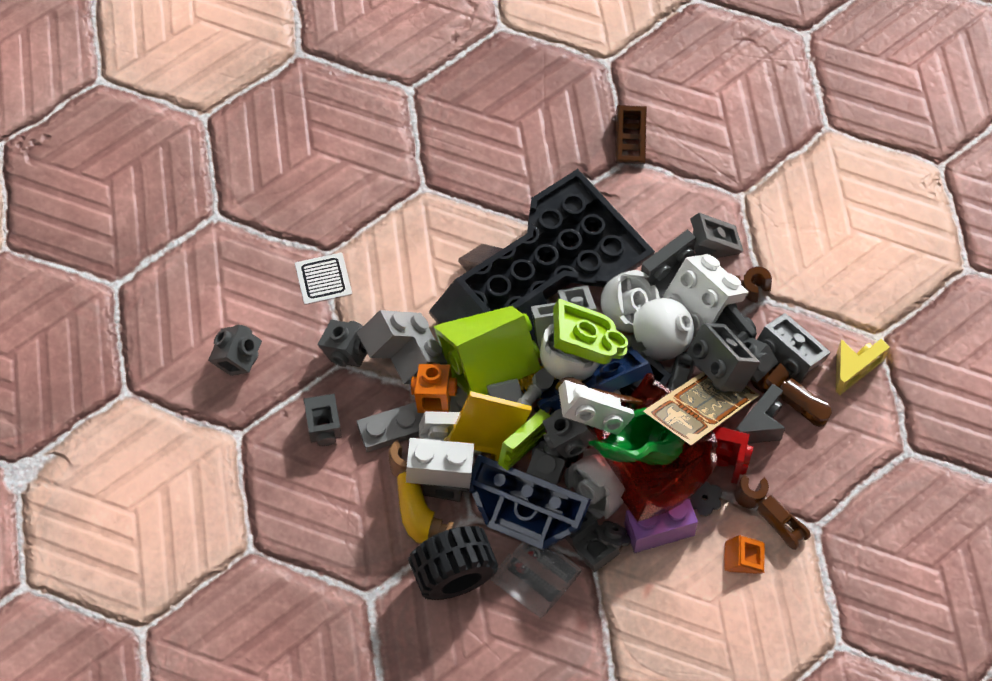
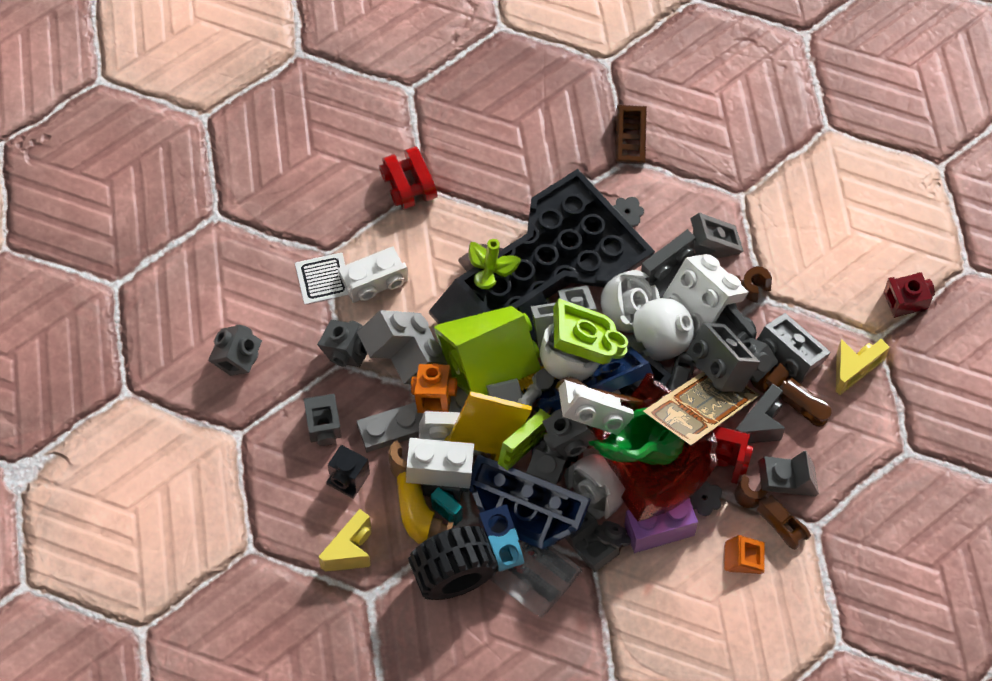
(342, 550): none -> light yellow slope
(347, 471): none -> black brick
(373, 274): none -> white bracket
(402, 192): none -> red brick
(446, 506): none -> teal tile
(488, 260): none -> lime plant
(502, 537): none -> leg
(630, 206): none -> dark grey plant
(789, 475): none -> dark grey slope
(903, 300): none -> dark red brick

